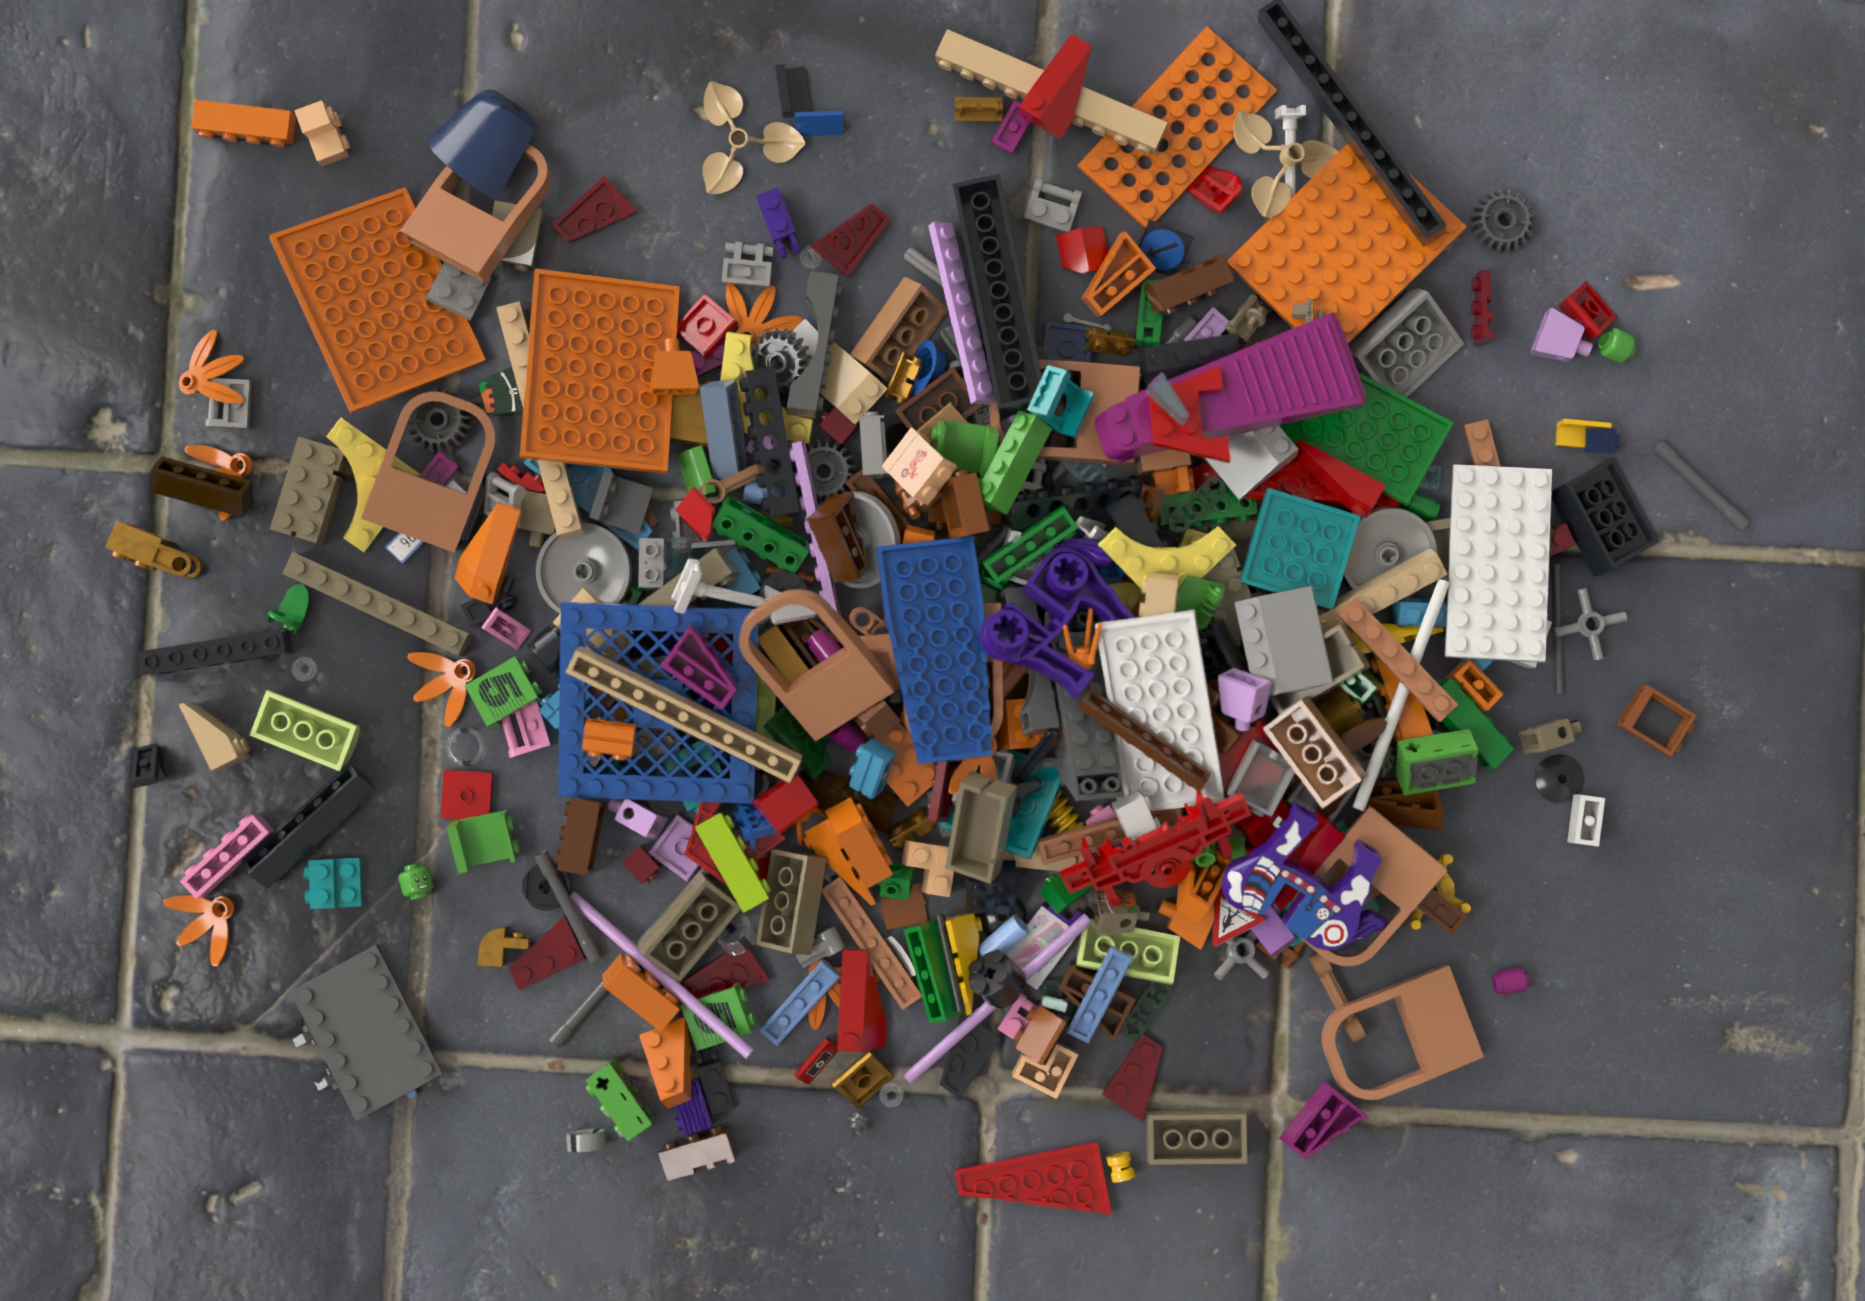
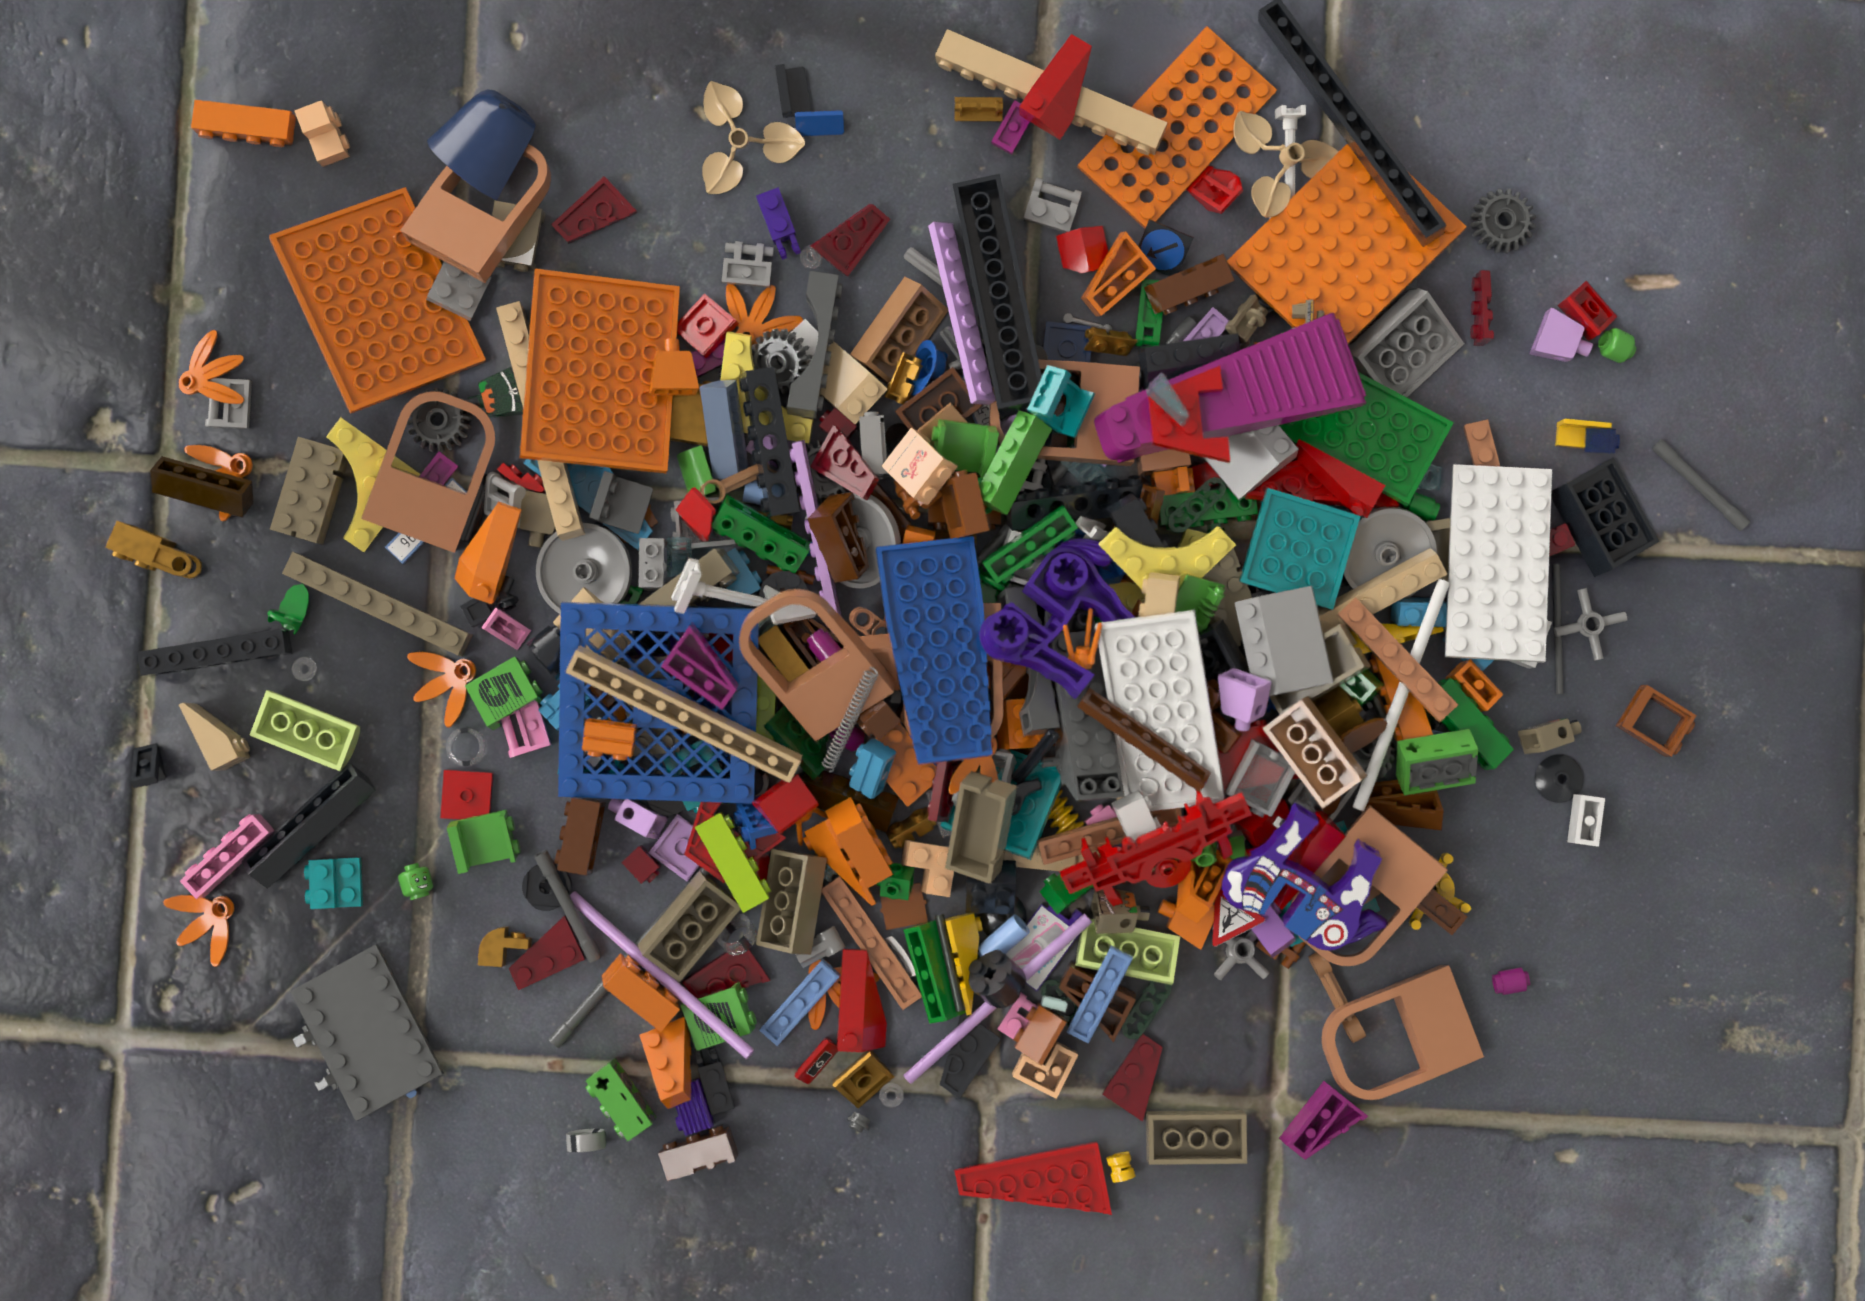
(844, 464): none -> wing
(849, 720): none -> light grey piece

